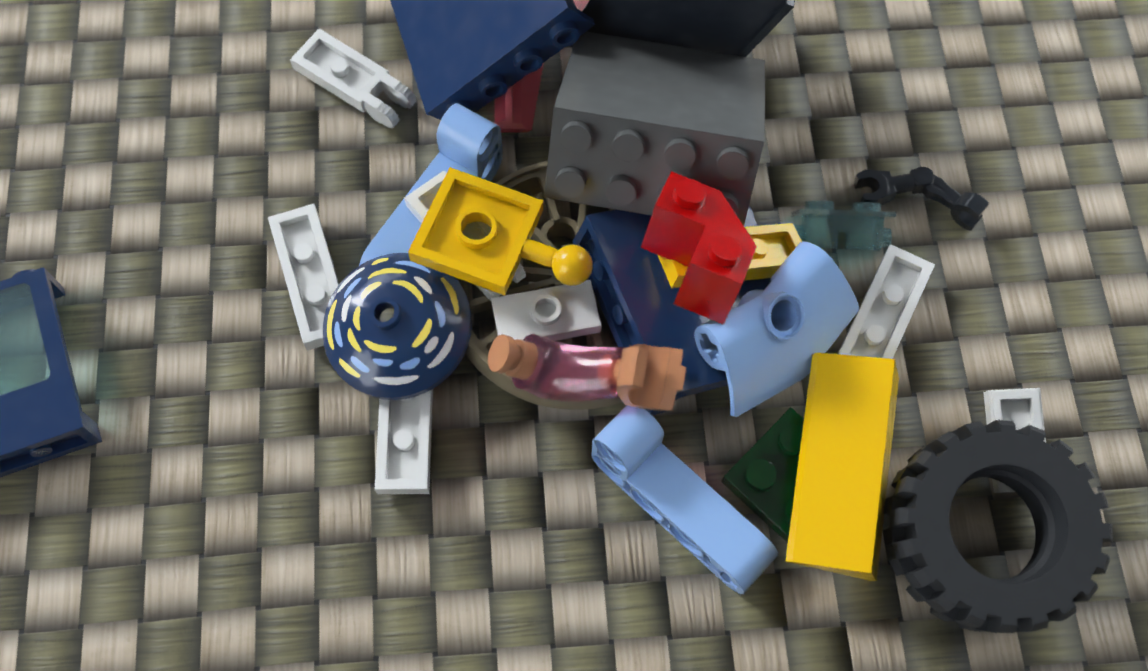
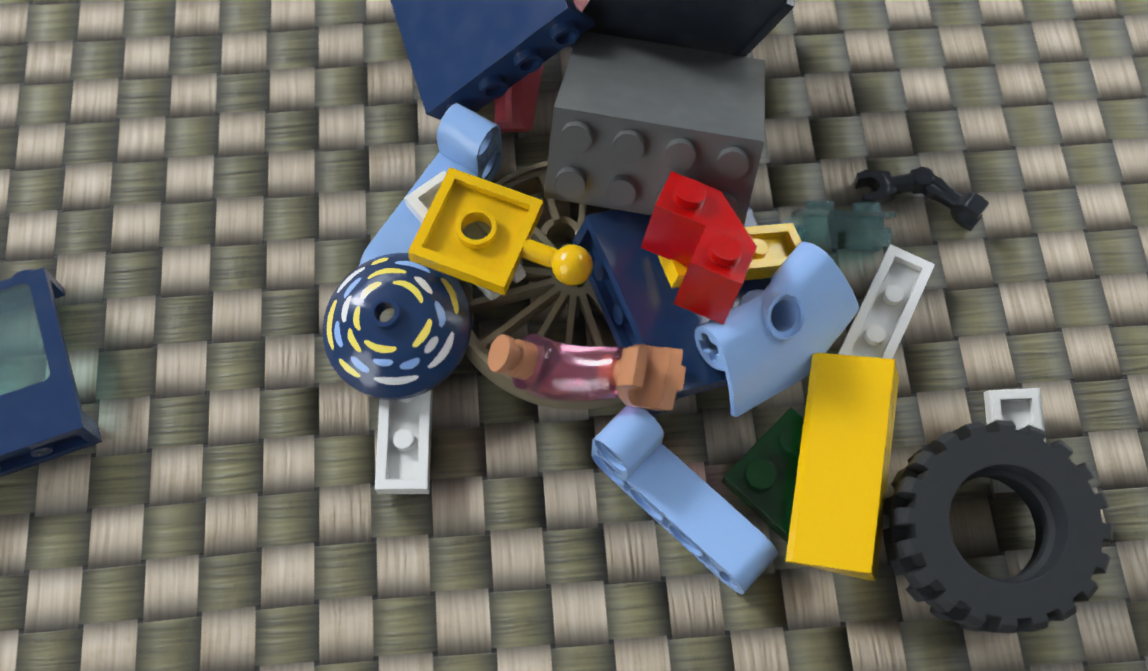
(306, 269): white plate -> none
(351, 77): white hinge -> none
(548, 312): white plate -> none

